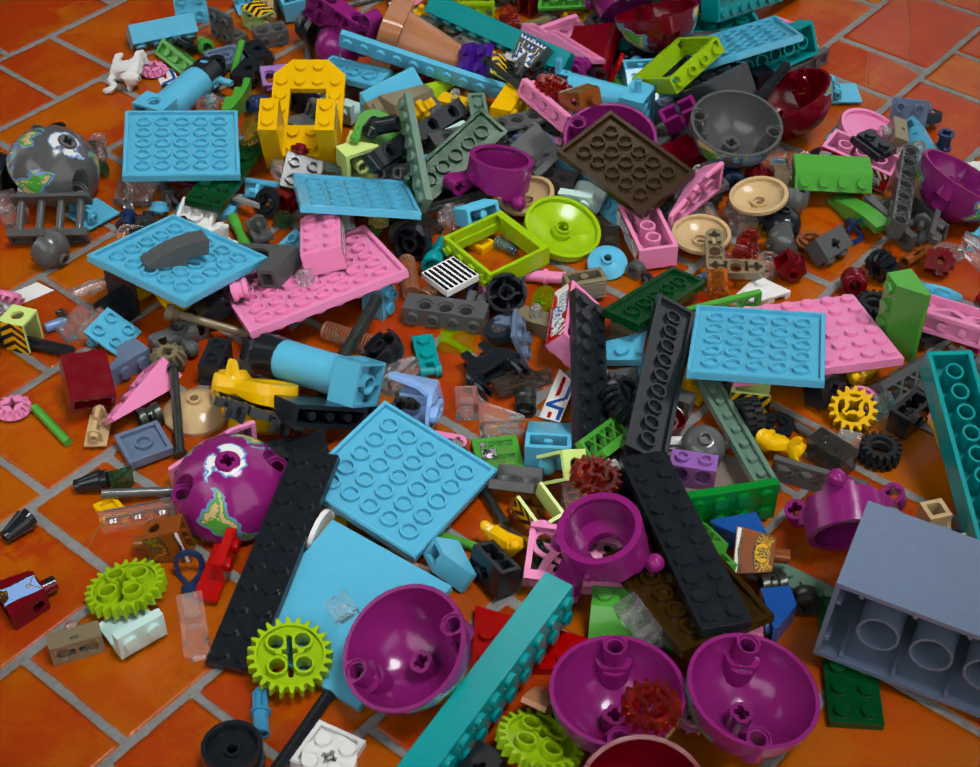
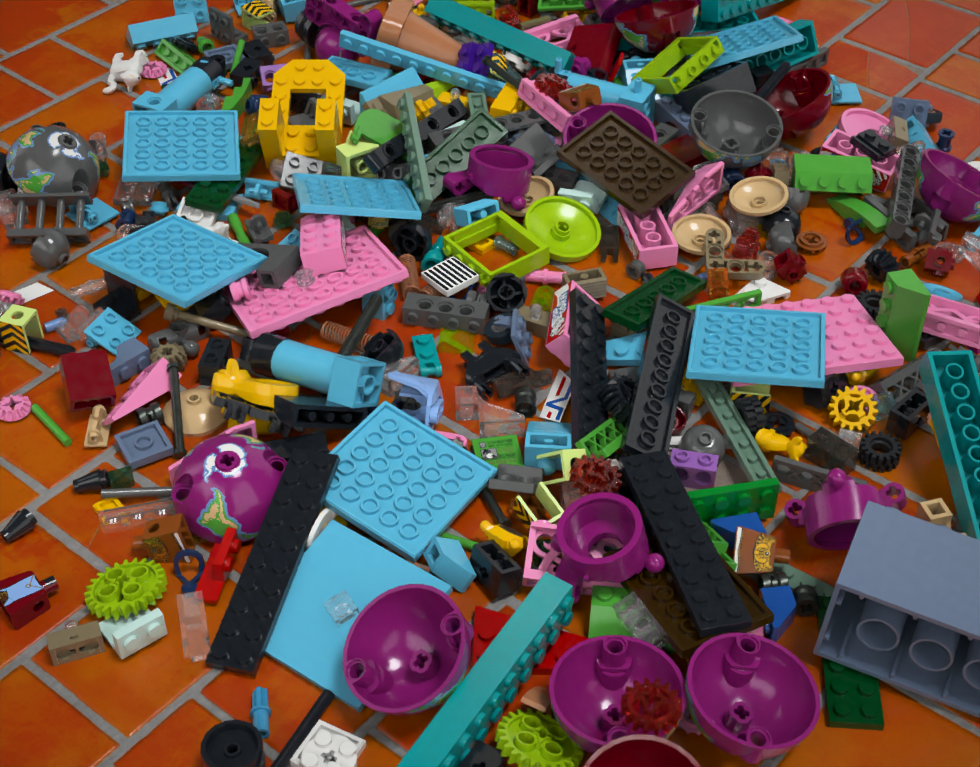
(176, 251): dark grey slope -> none
(262, 198): black gear -> none
(264, 658): lime gear -> none
(300, 148): dark red plate -> none
(382, 126): black piece -> none
(530, 54): torso -> none
(561, 40): bright pink slope -> none
(615, 267): medium azure dish -> none
(671, 120): magenta piece -> none
(829, 245): dark grey brick -> none

